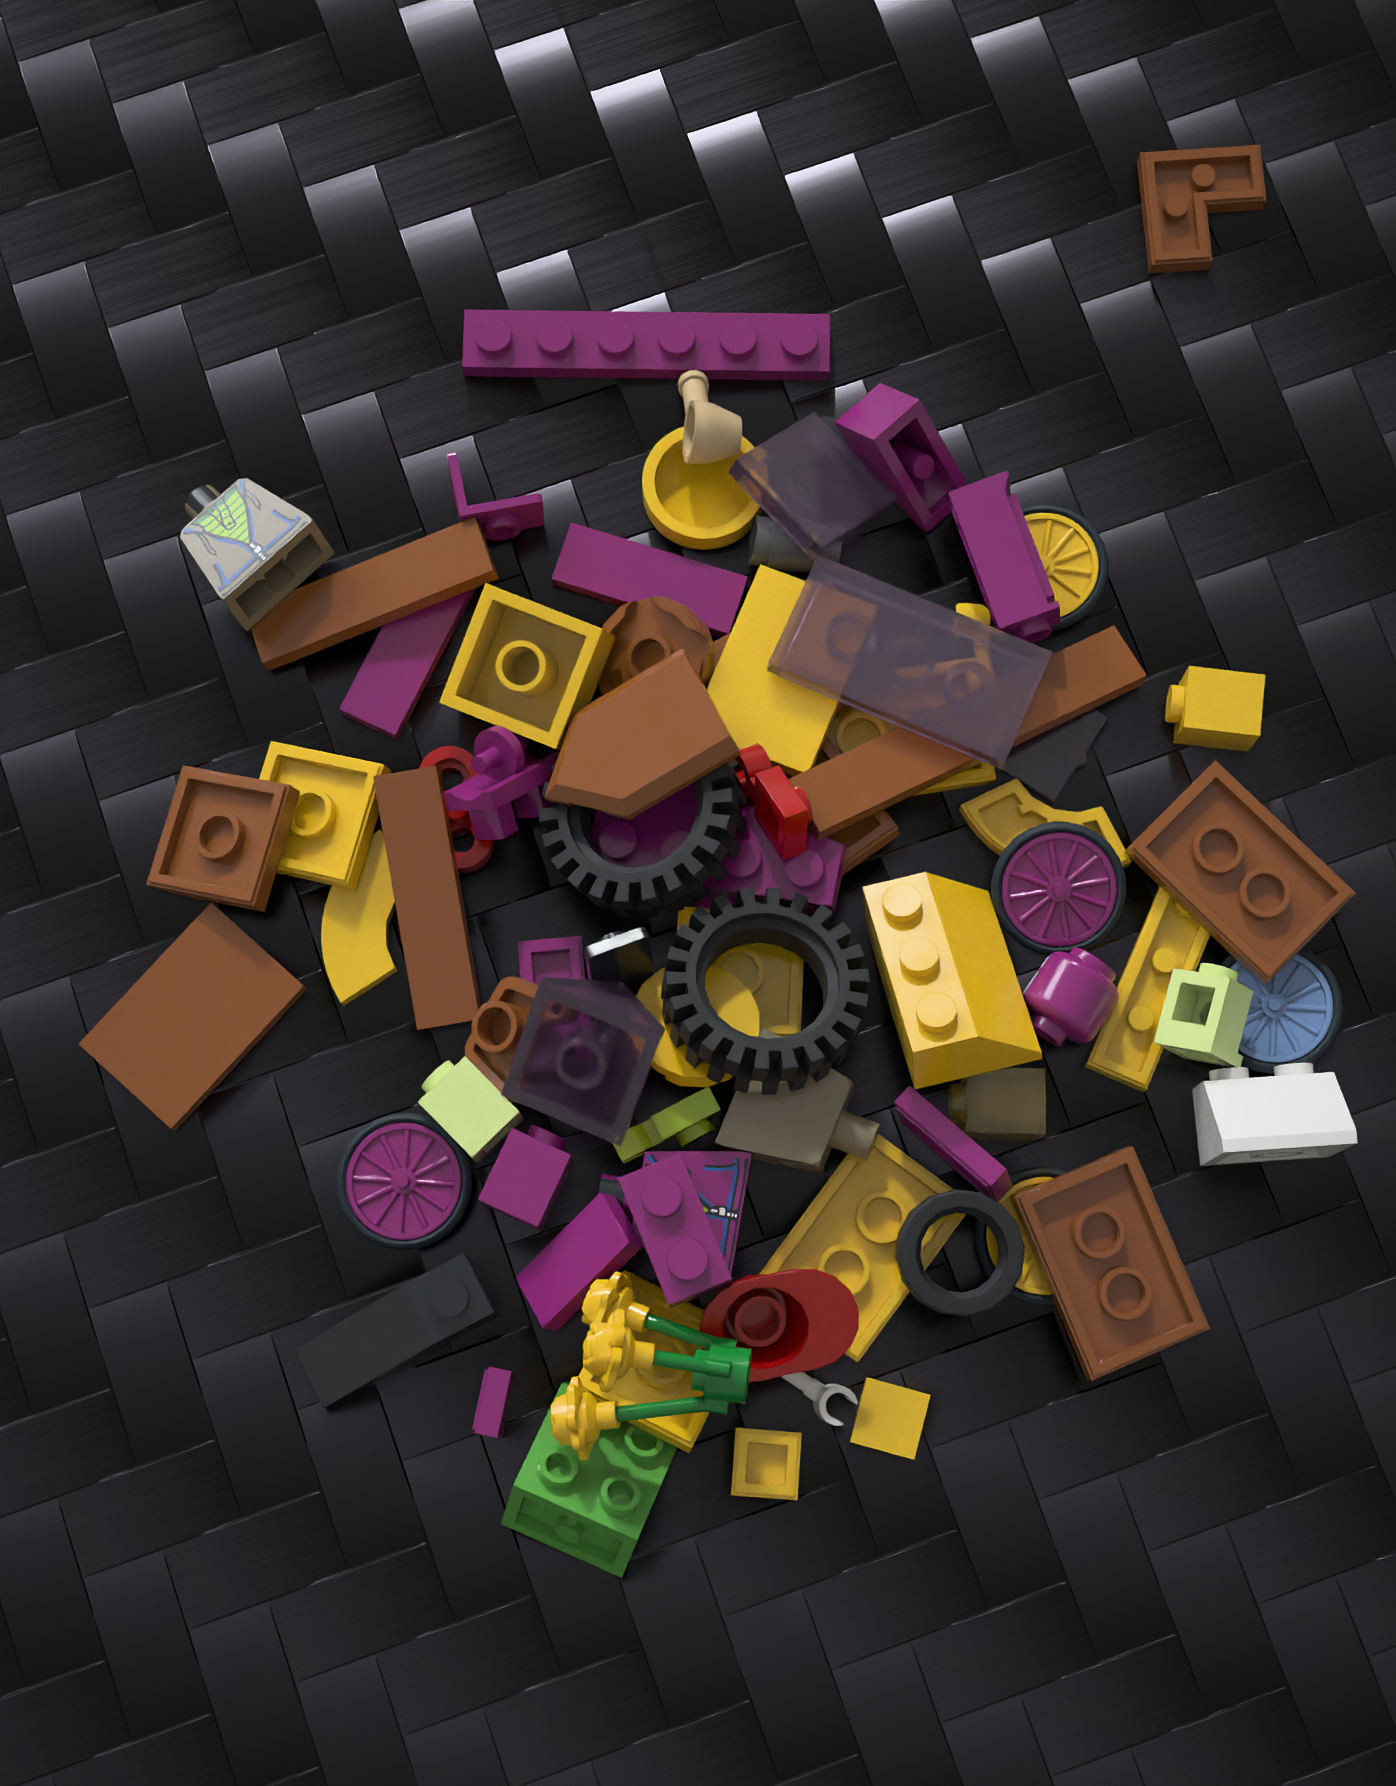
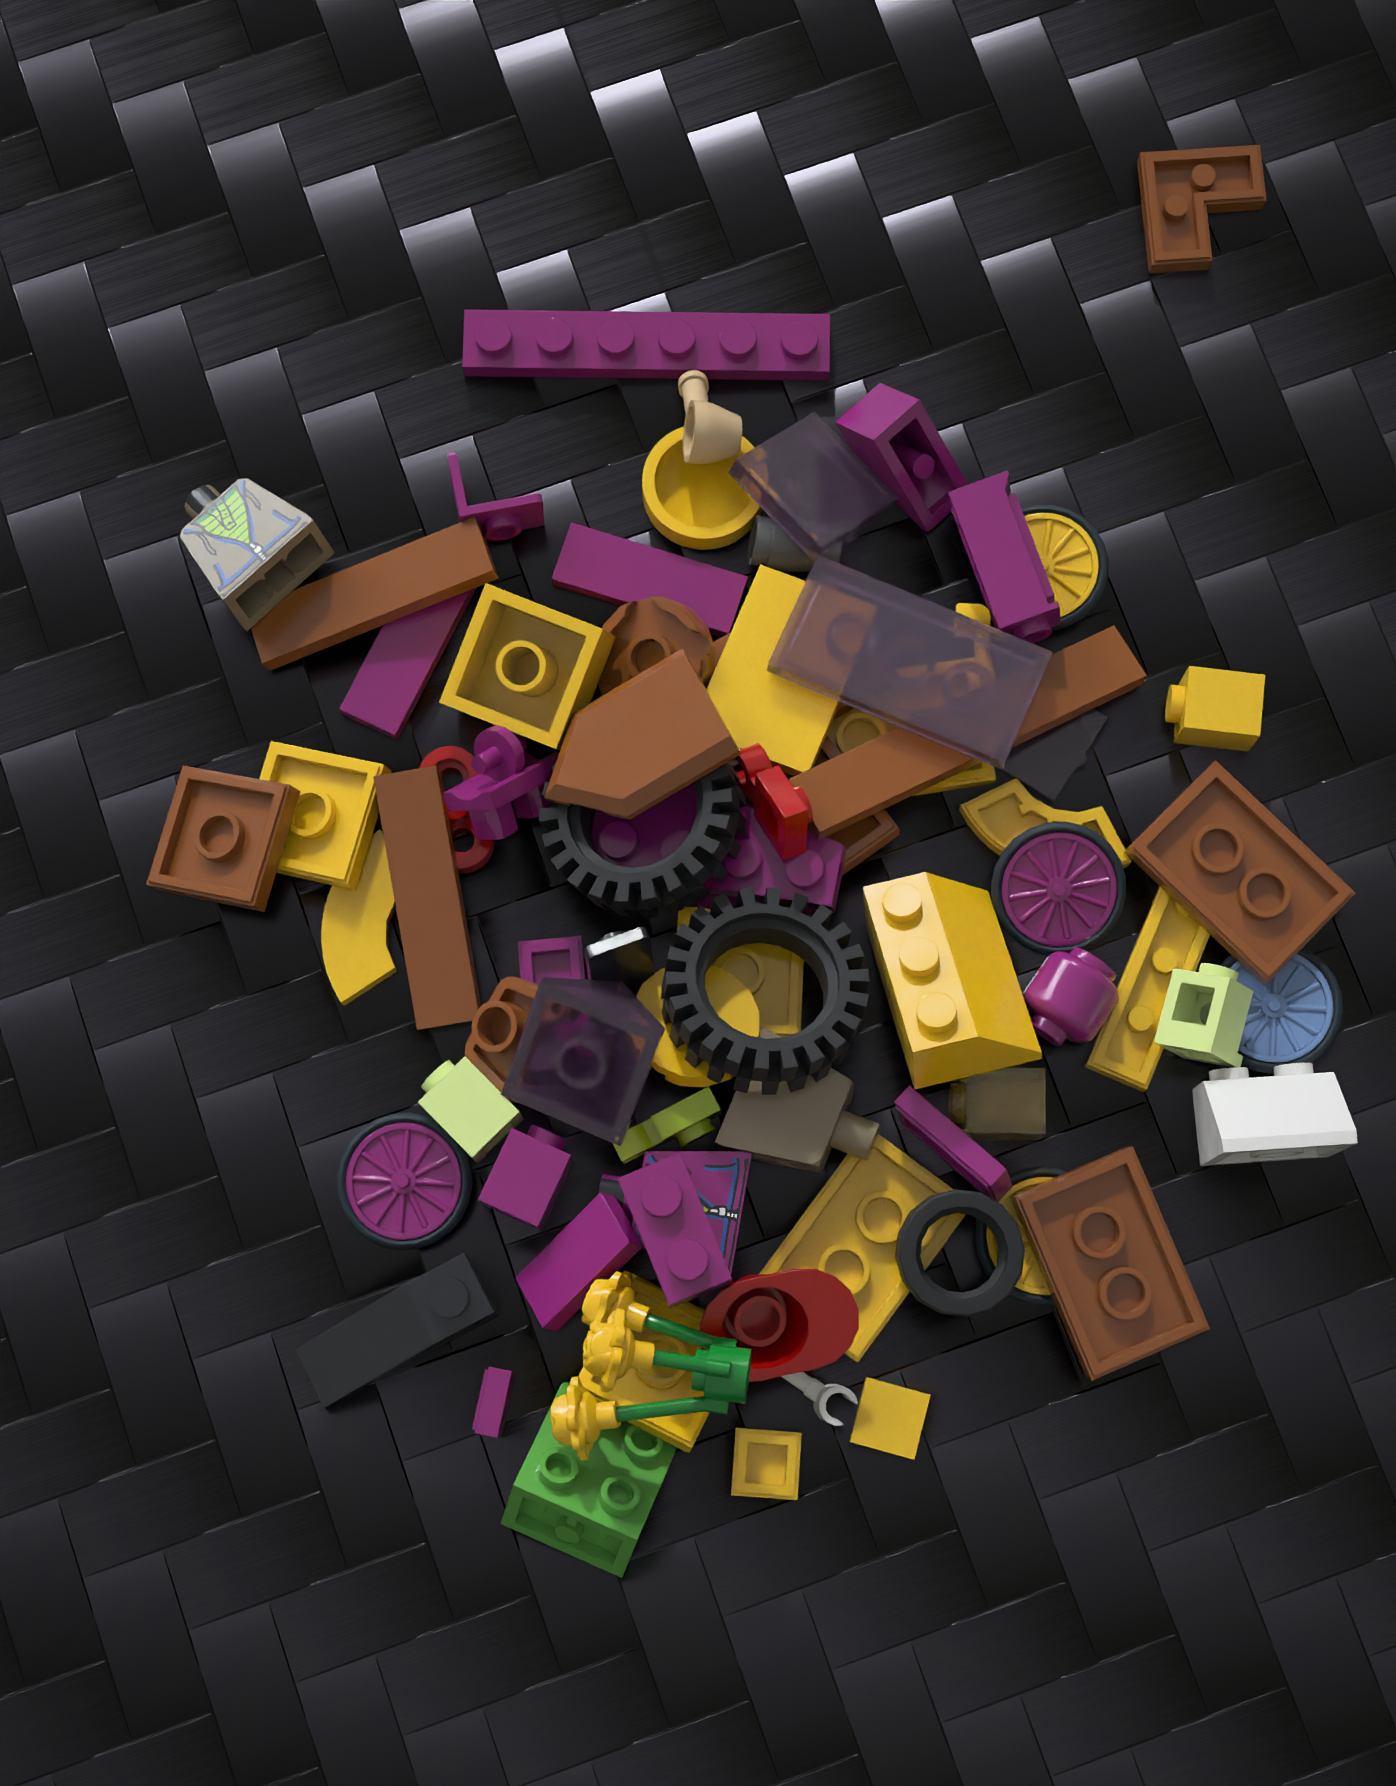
(192, 1017): dark orange tile -> none

